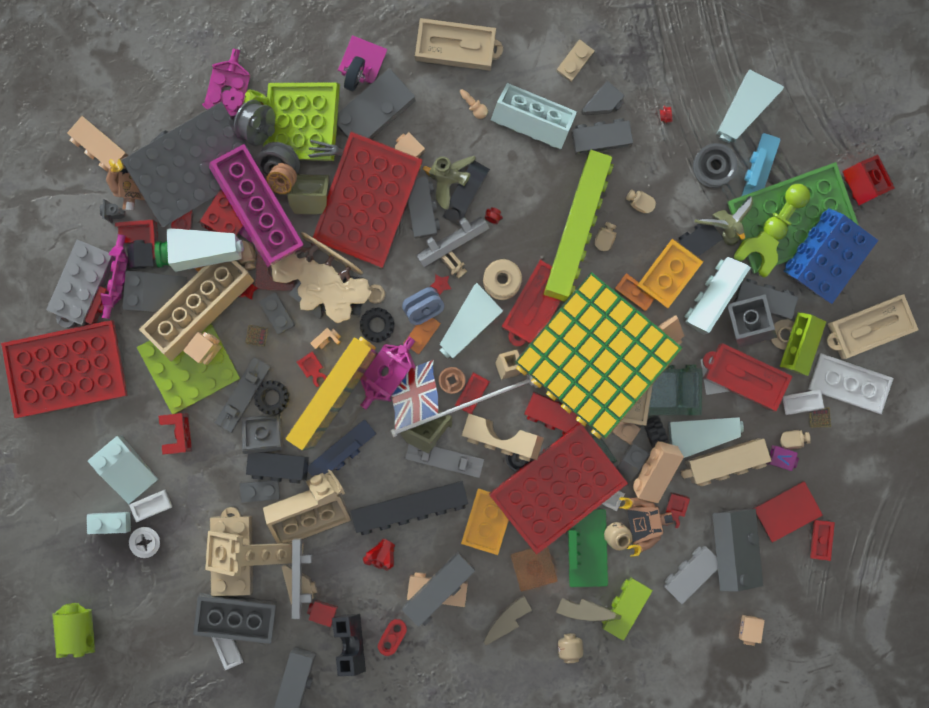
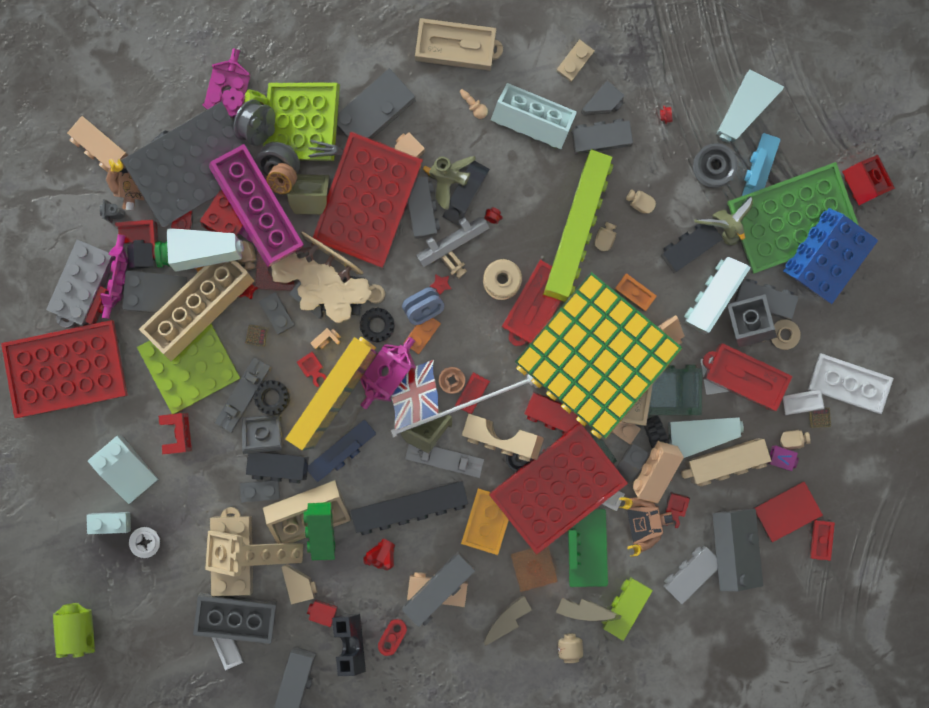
(150, 505): white tile -> none
(203, 347): light nougat arch -> none
(297, 595): light grey hinge -> none
(320, 531): none -> green brick
(324, 487): tan plate -> none
(361, 62): dark pink plate -> none
(473, 317): light aqua slope -> none
(506, 364): tan brick -> none
(618, 536): tan head -> none
(670, 273): light orange plate -> none
(751, 630): light nougat brick -> none
(774, 229): lime piece -> none
(803, 344): lime brick -> none
(871, 327): tan piece -> none

